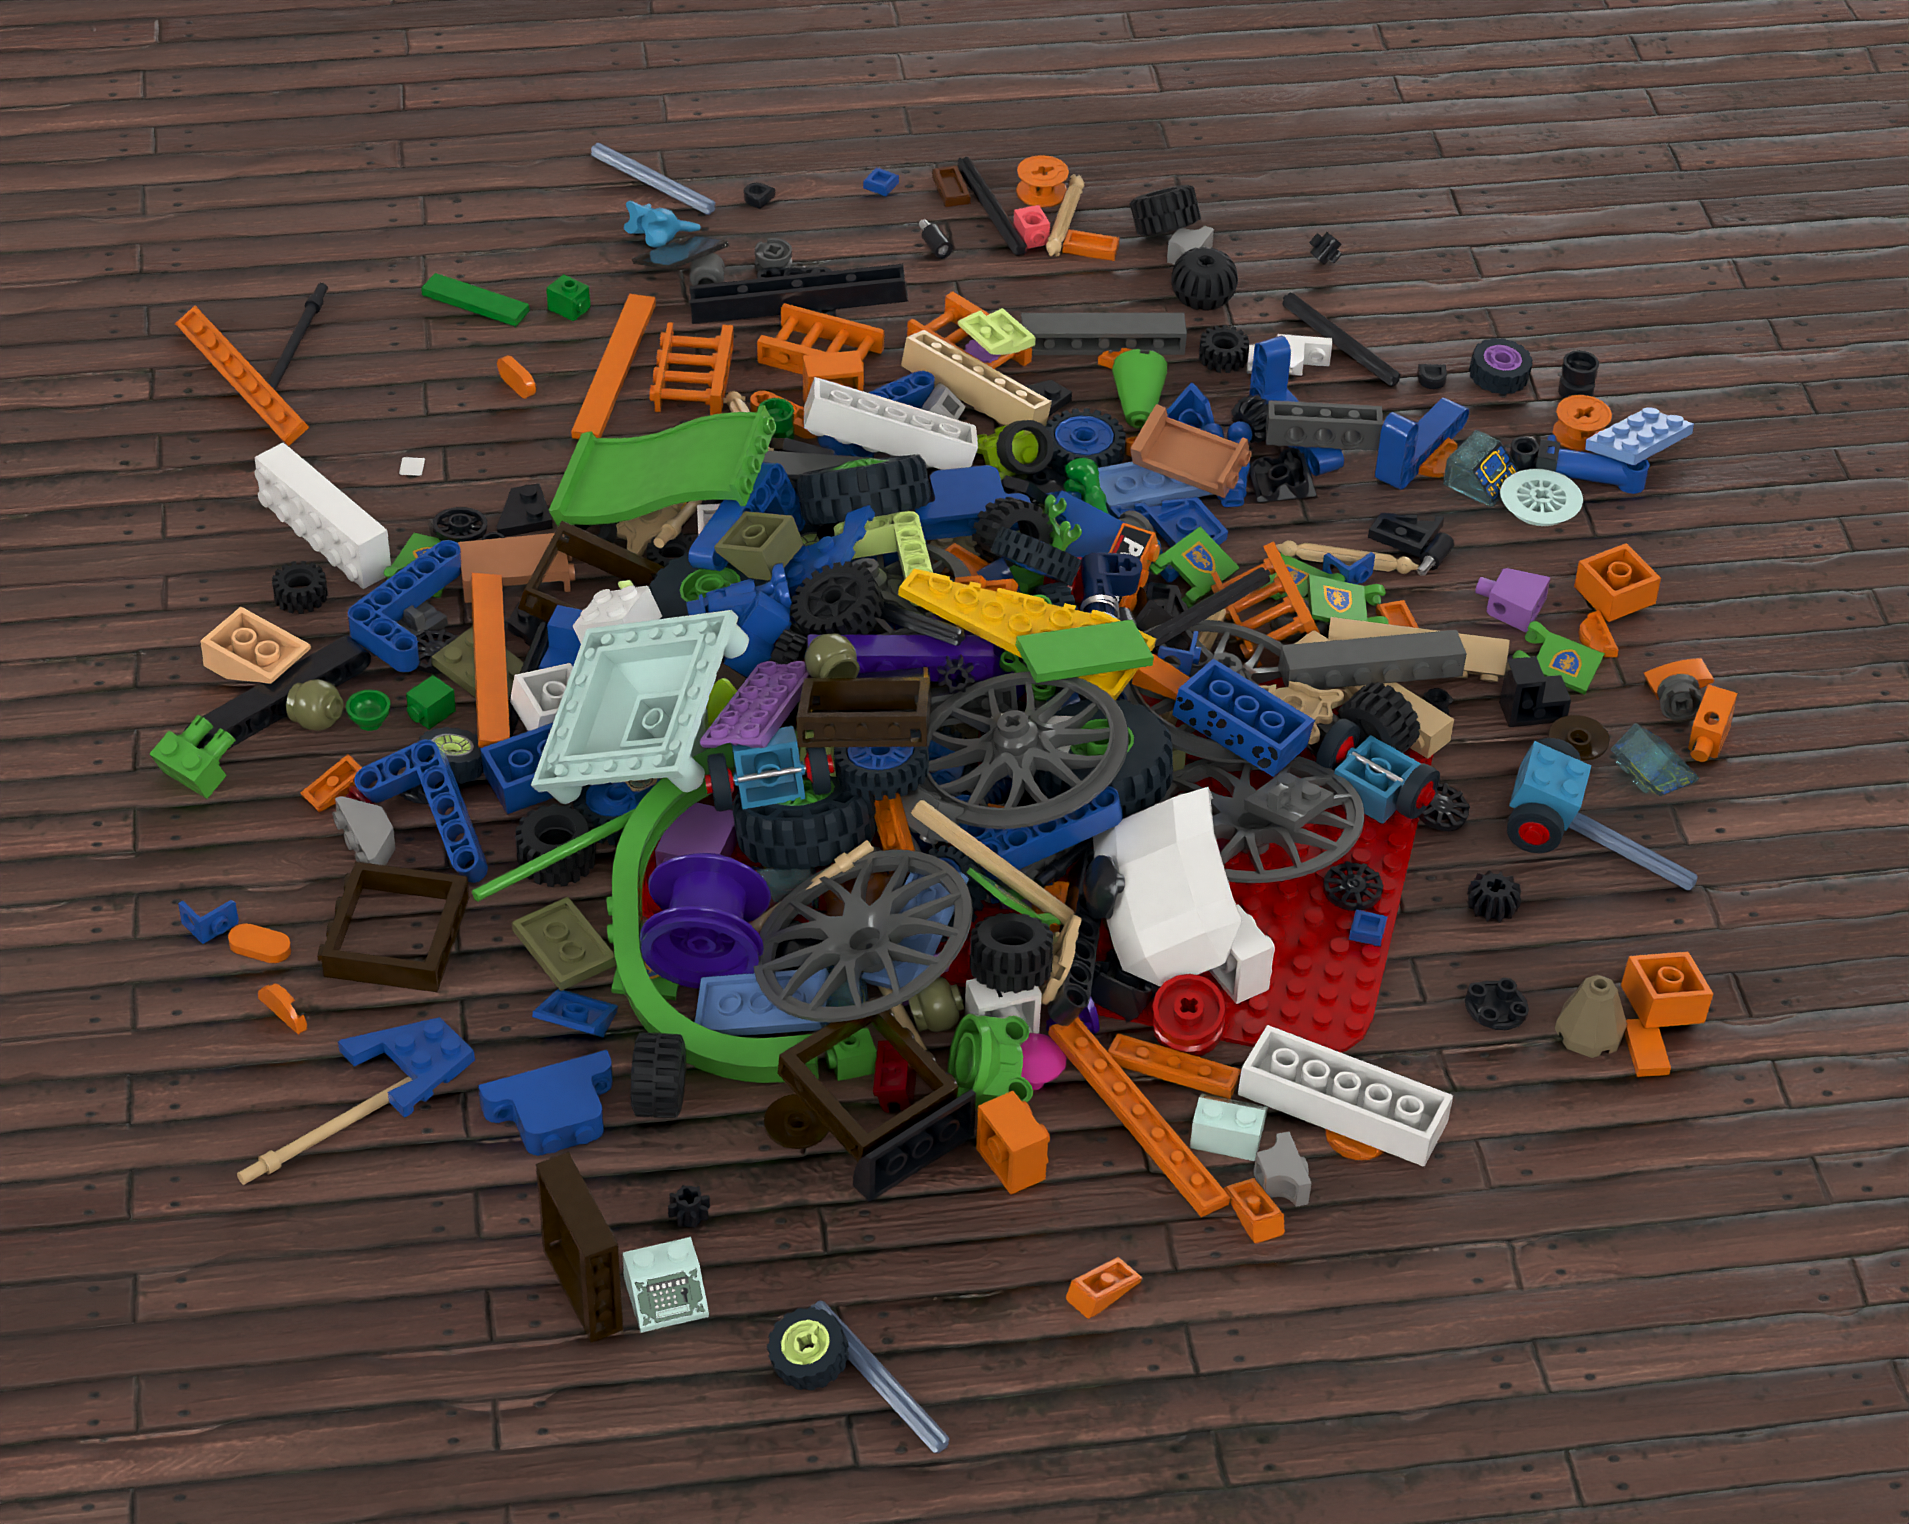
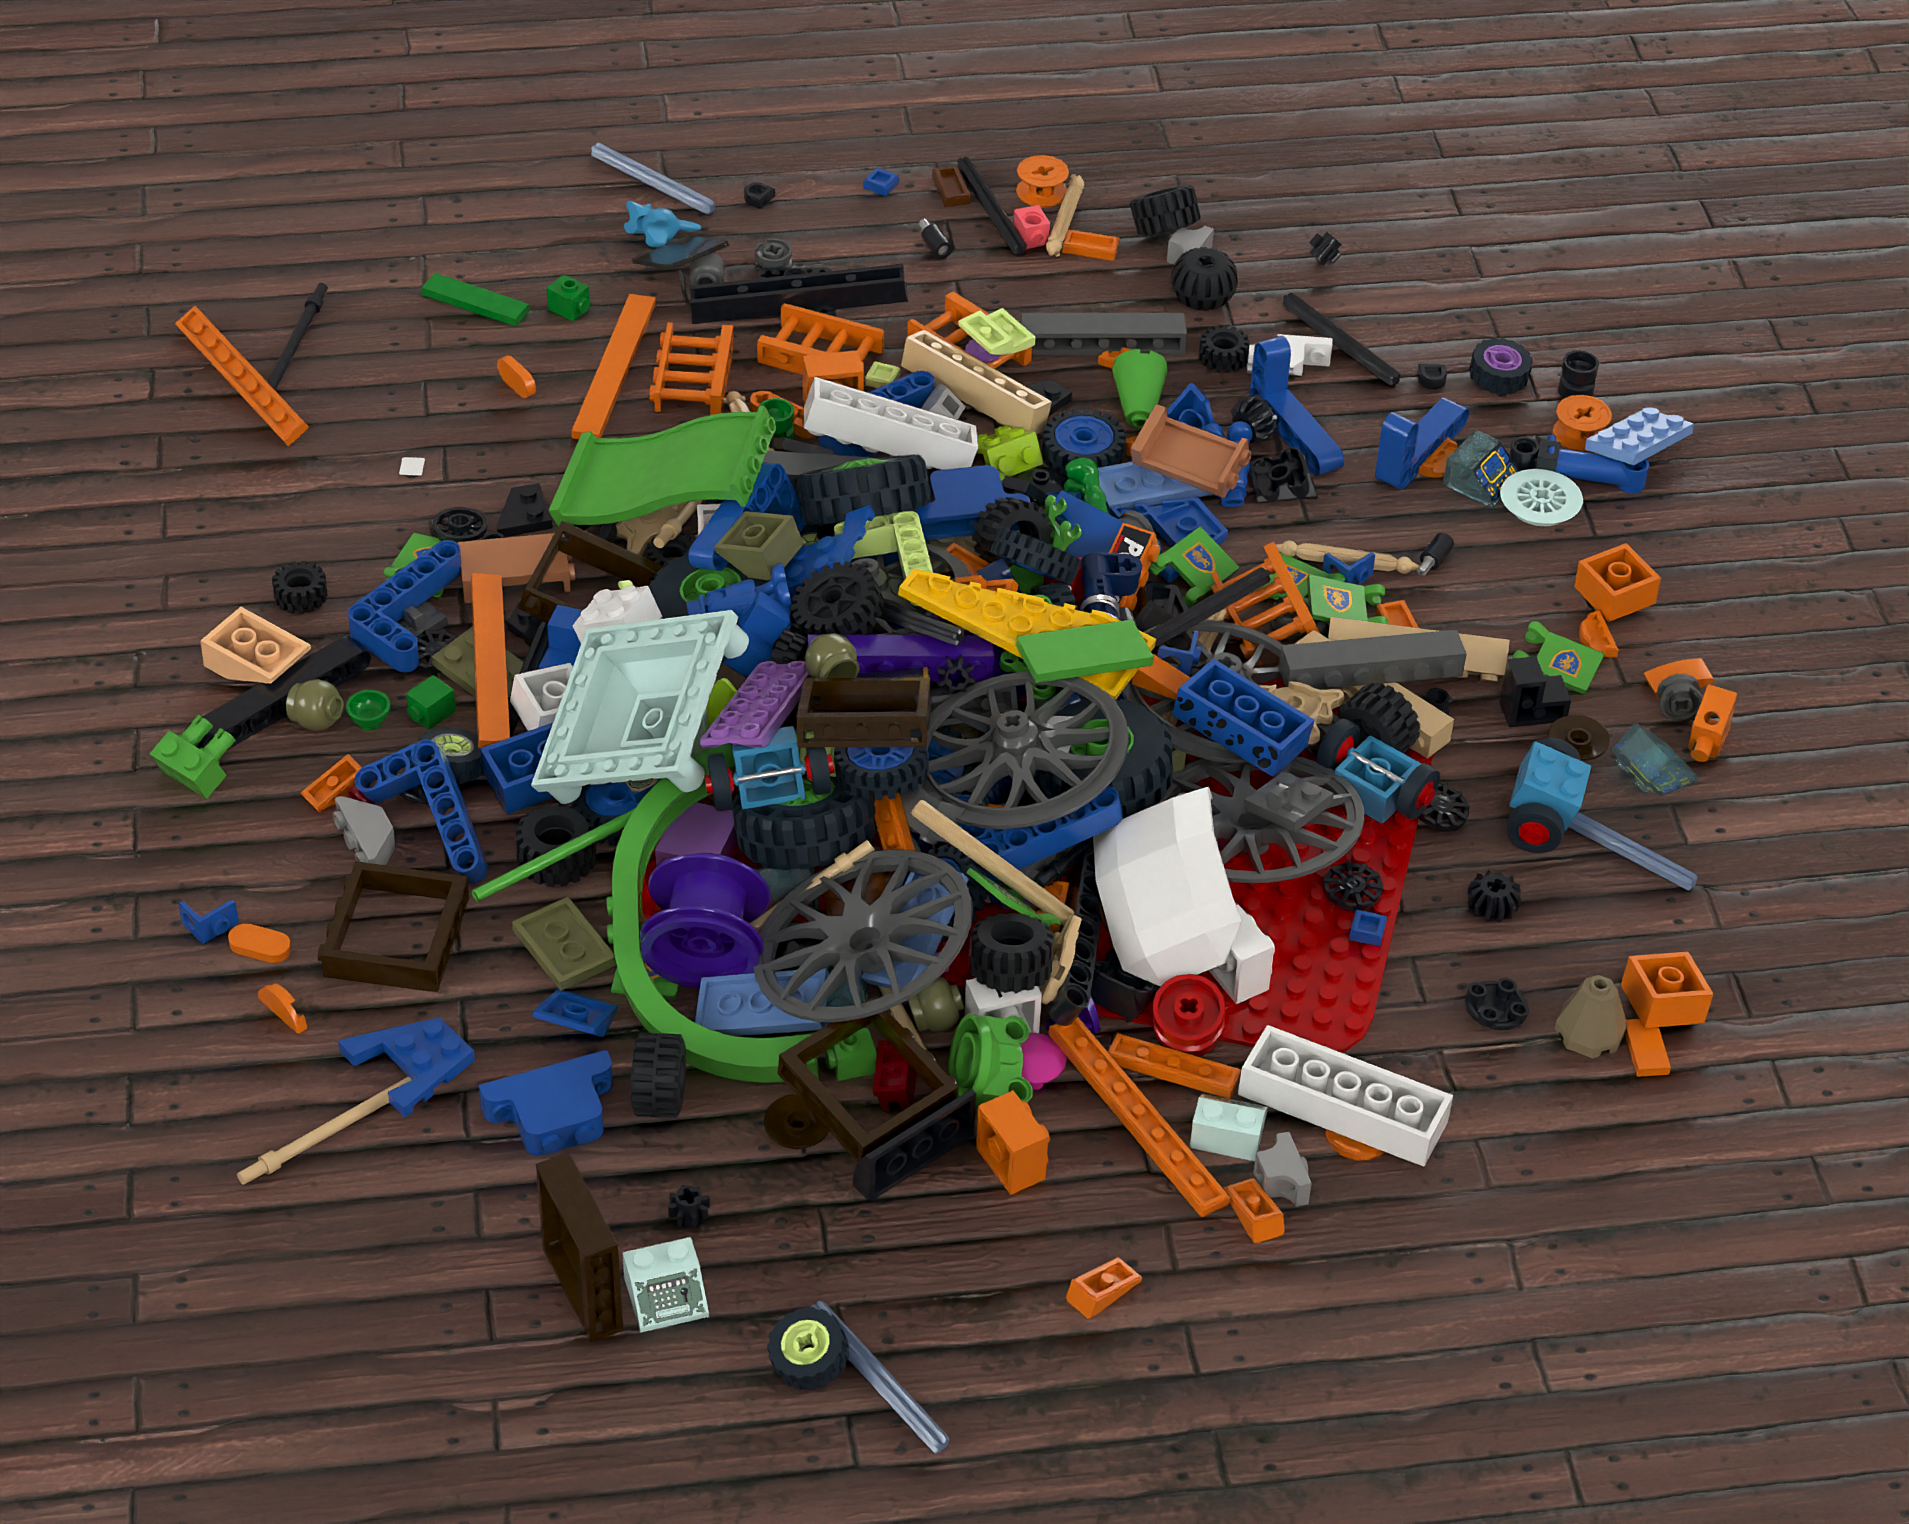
(322, 515): white brick -> none
(881, 374): none -> yellowish green tile
(1045, 447): black tyre -> none
(1101, 887): black dish -> none
(1323, 425): dark grey brick -> none
(1405, 532): black wing -> none
(1515, 596): medium lavender torso -> none

